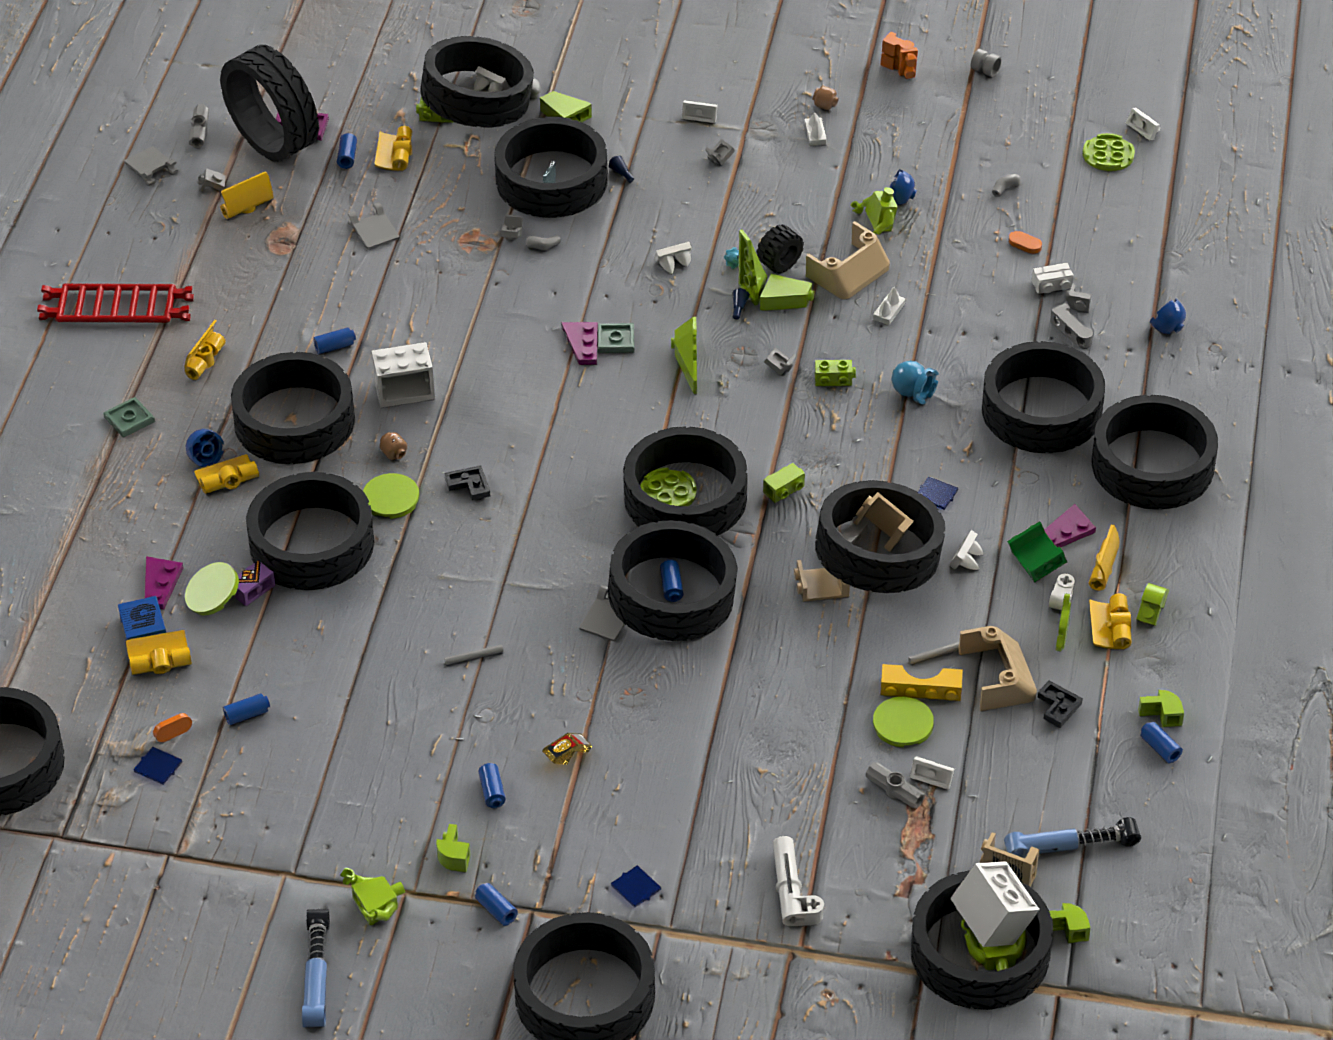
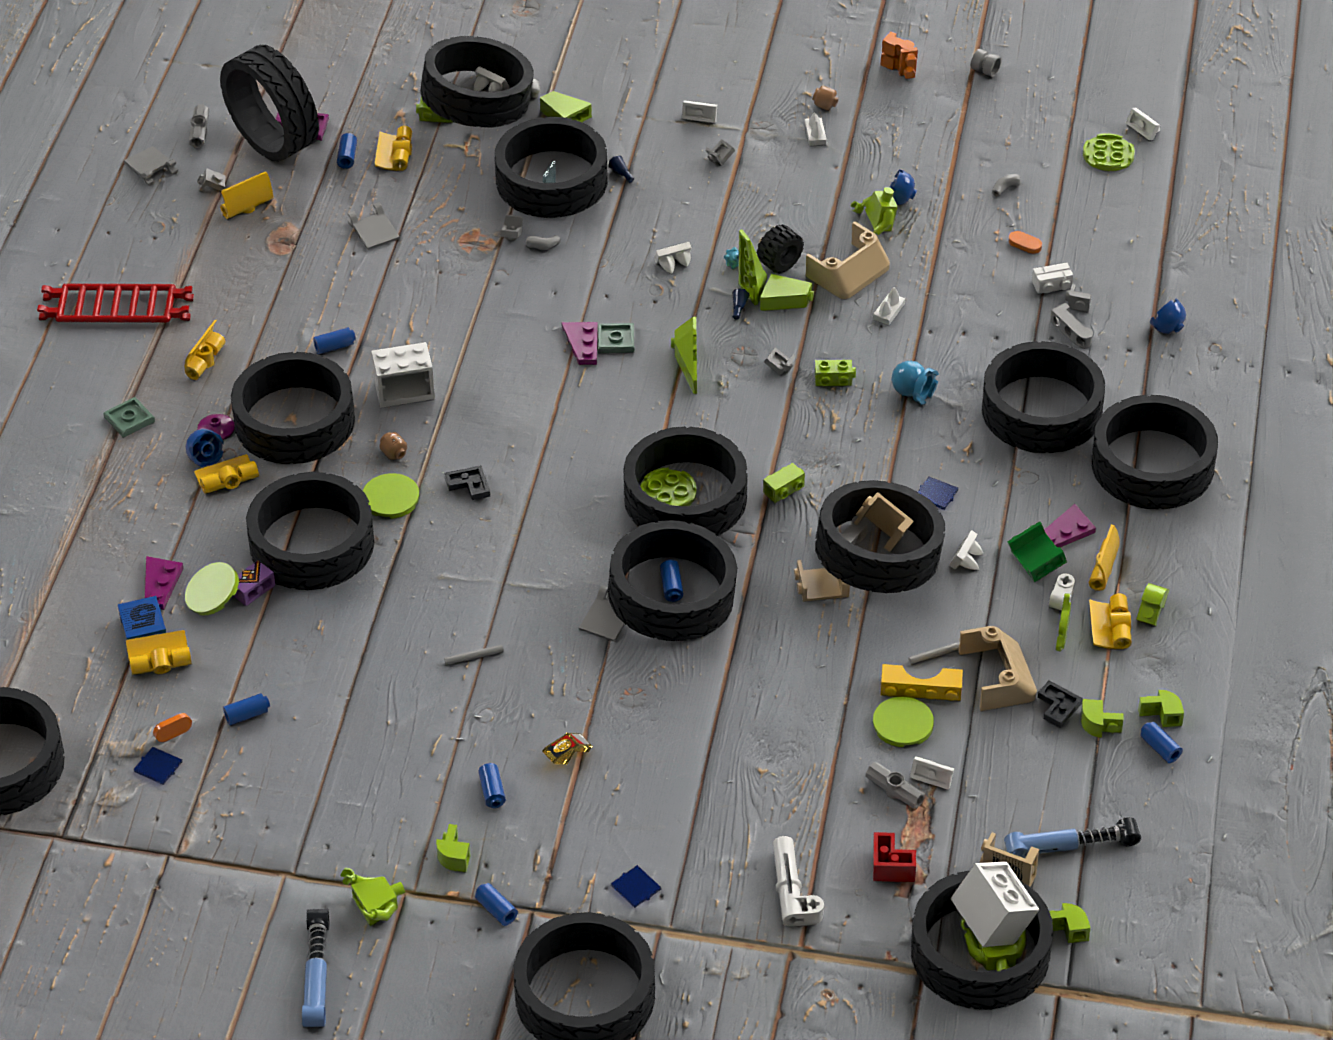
(218, 423): none -> magenta dish
(892, 863): none -> red brick
(1096, 721): none -> lime brick

